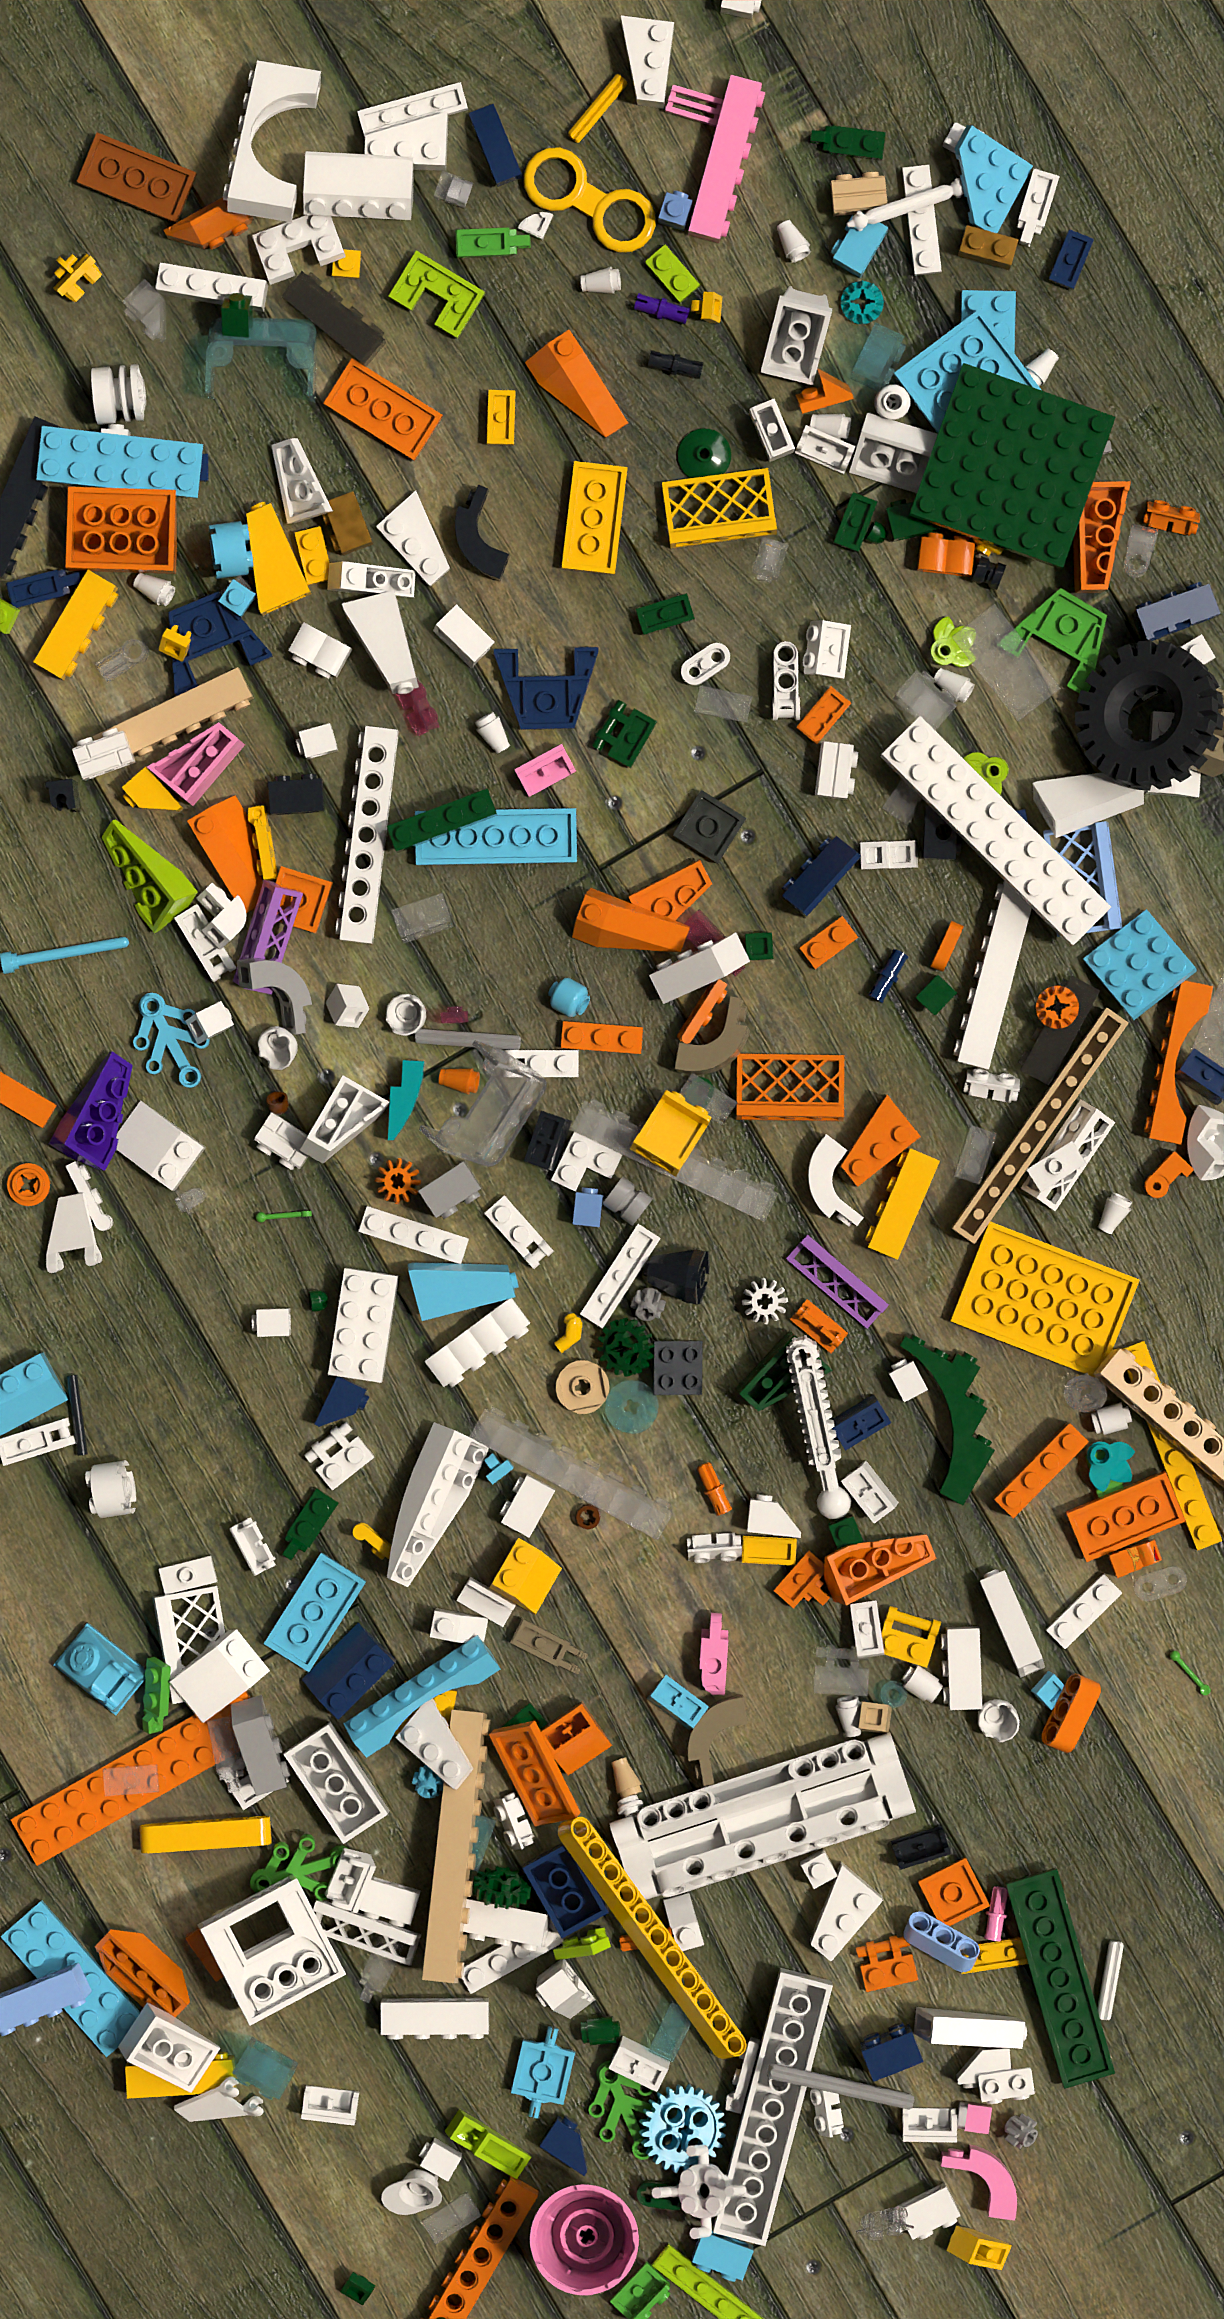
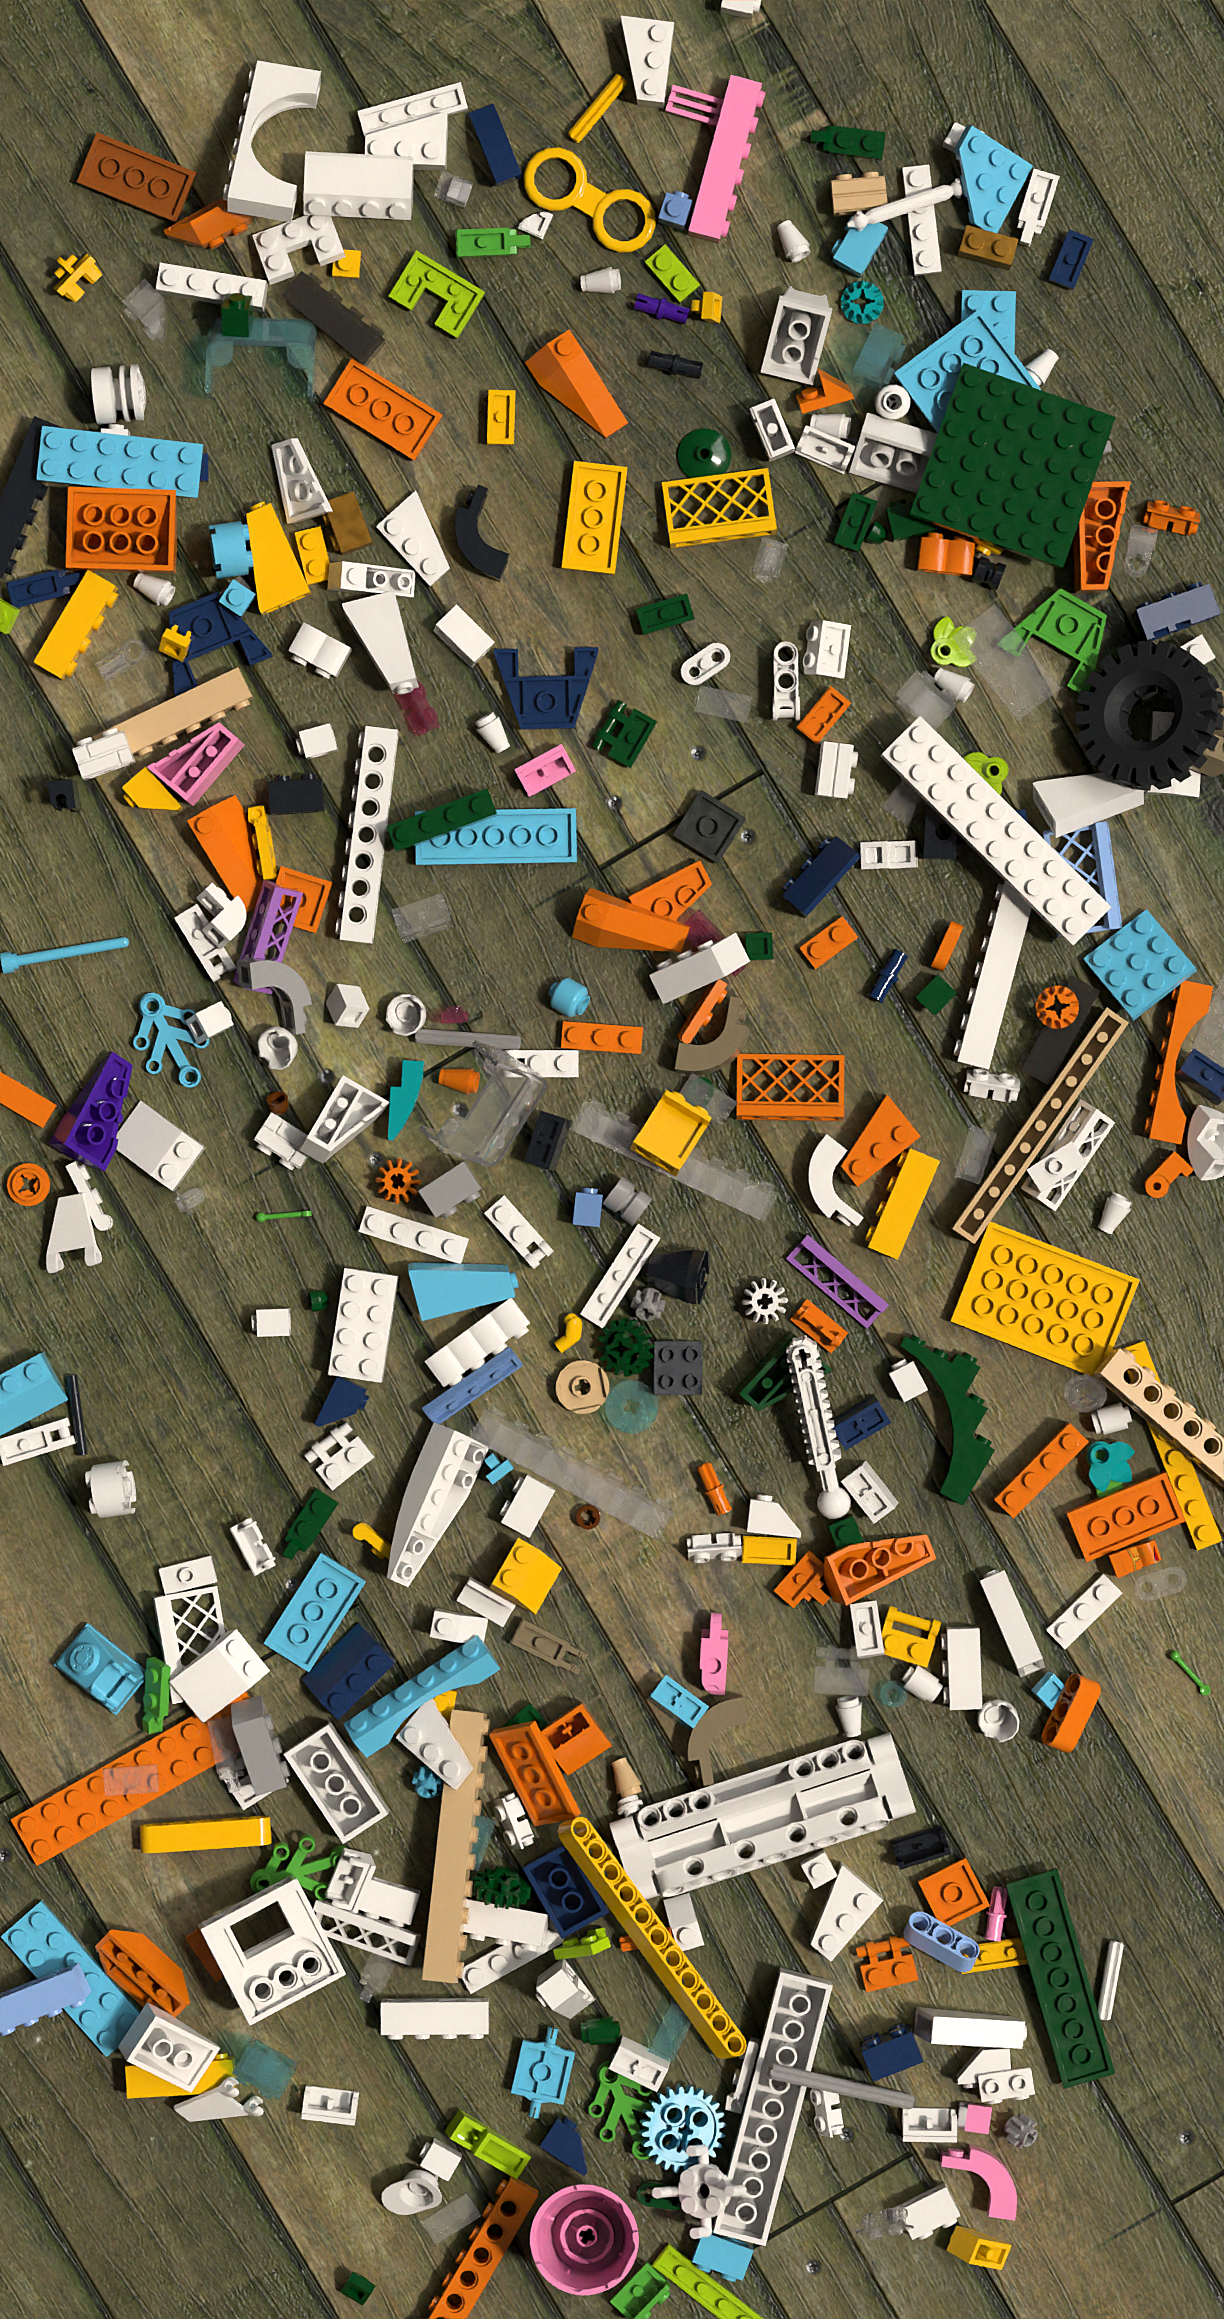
(155, 882): lime wedge -> none
(473, 1386): none -> medium blue tile
(584, 1154): white plate -> none
(875, 1717): tan panel -> none

